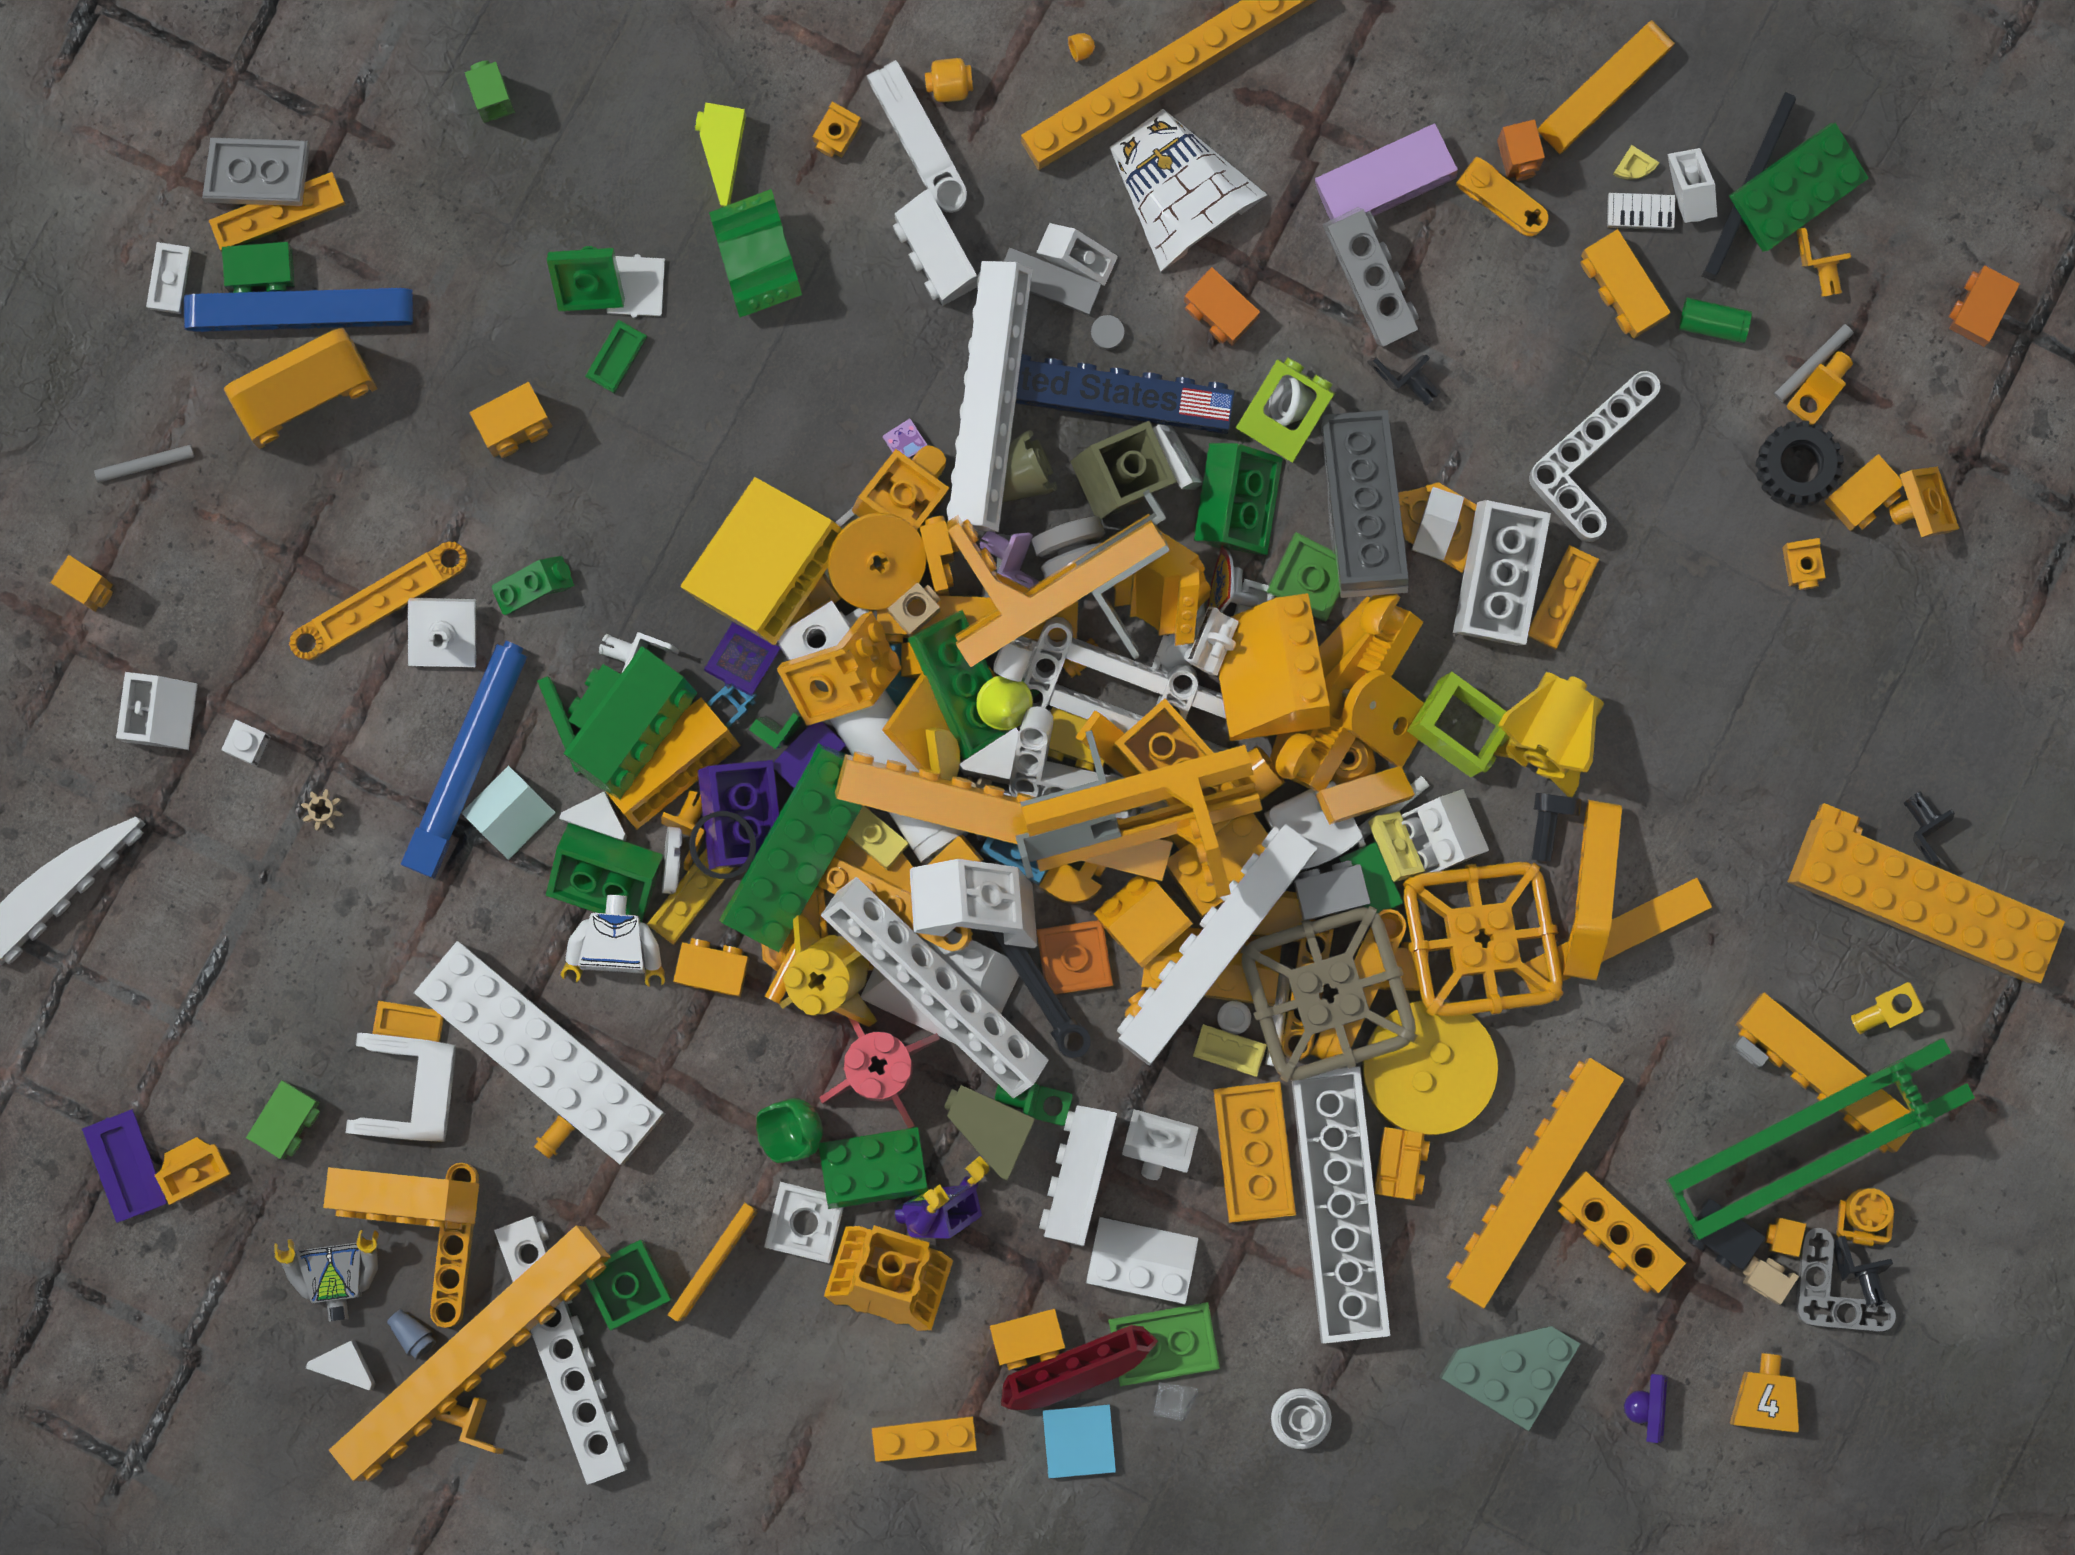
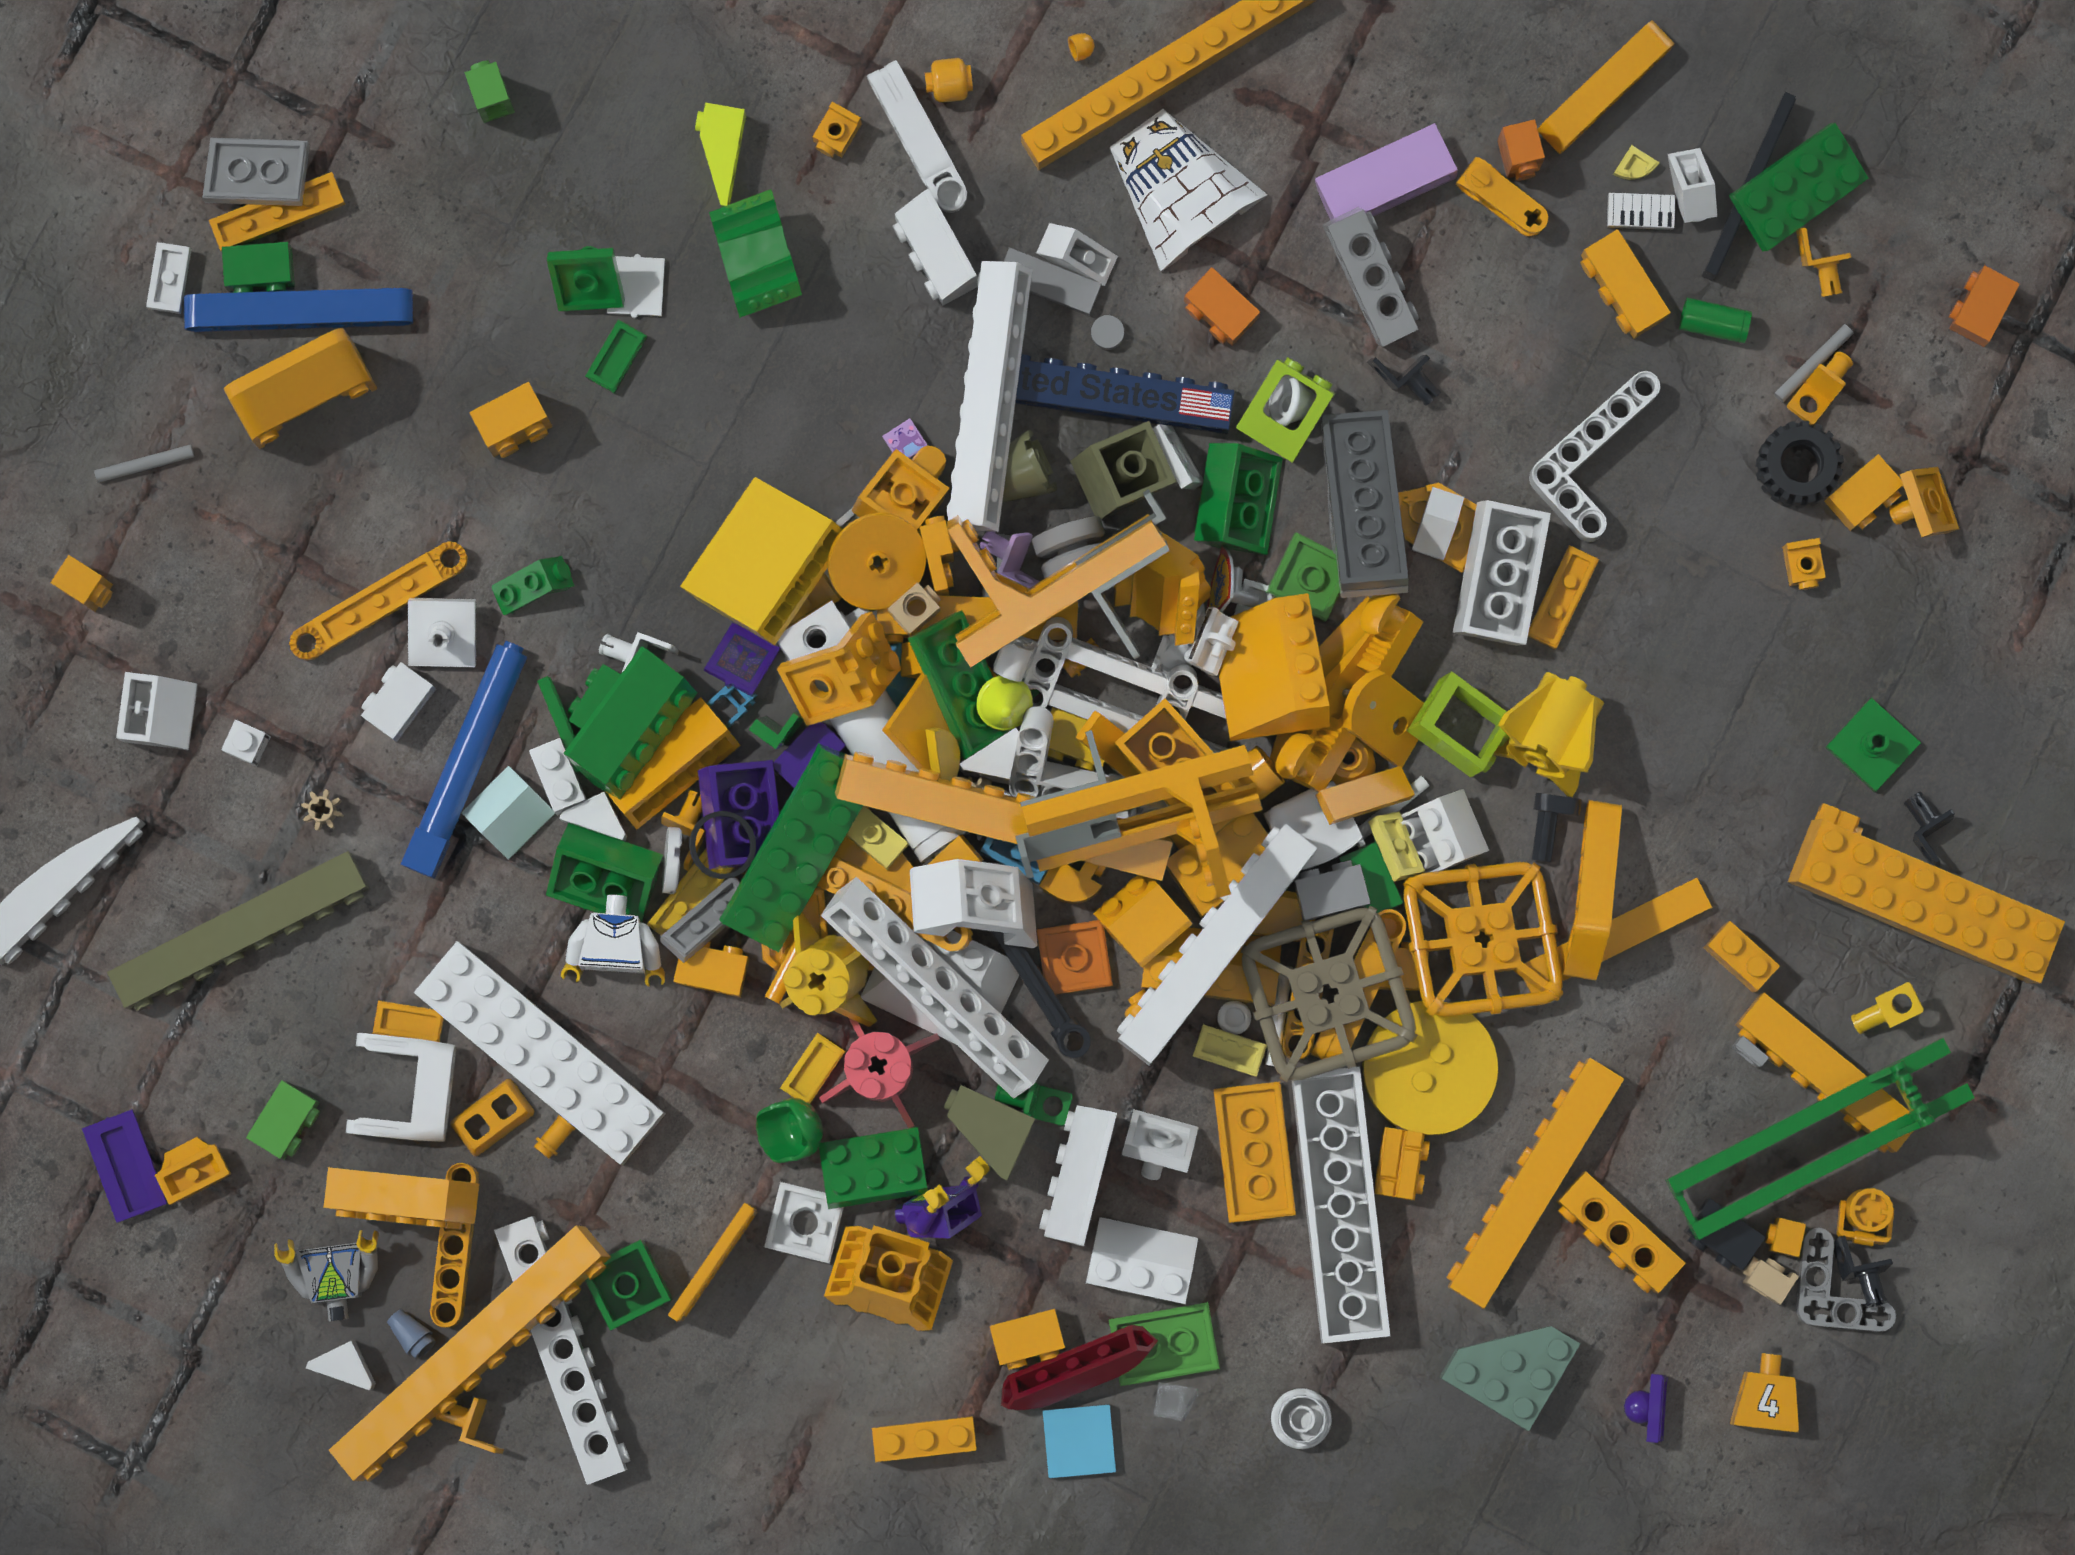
(237, 931): none -> olive brick
(397, 701): none -> white brick
(498, 1127): none -> light orange piece
(557, 776): none -> white brick
(700, 923): none -> light grey tile
(812, 1069): none -> yellow tile
(1741, 956): none -> light orange brick
(1872, 745): none -> green tile

